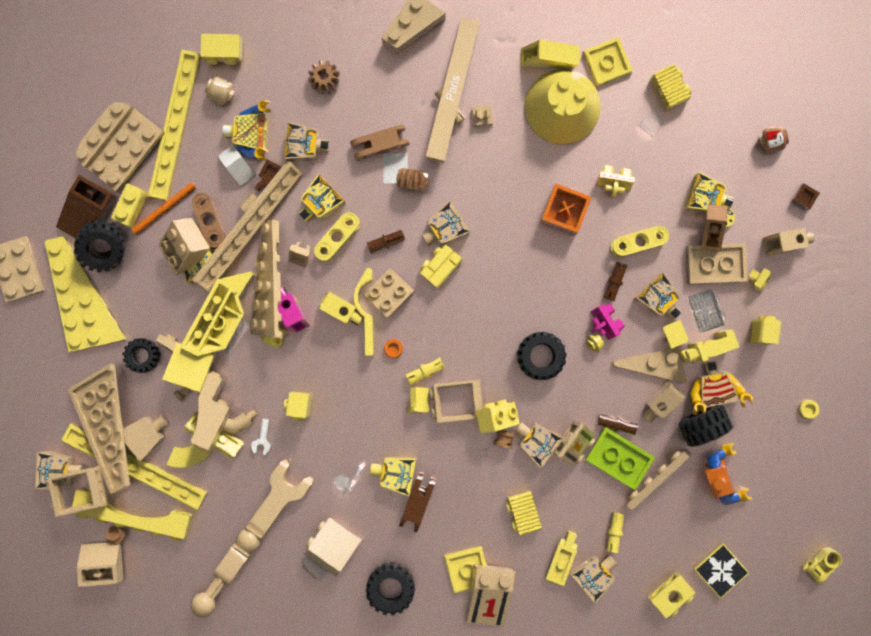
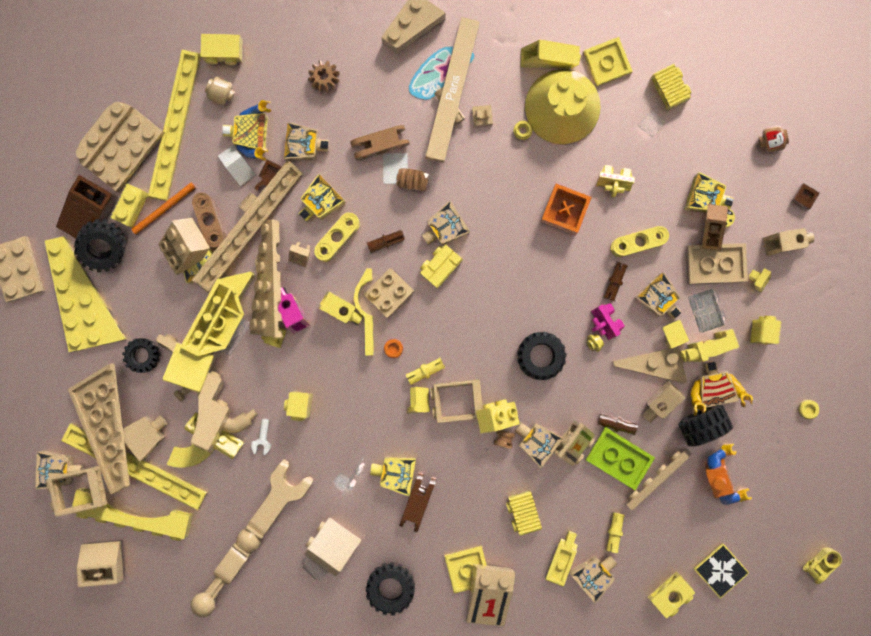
(115, 534): medium nougat plate -> none
(432, 74): none -> sticker
(522, 124): none -> light yellow plate

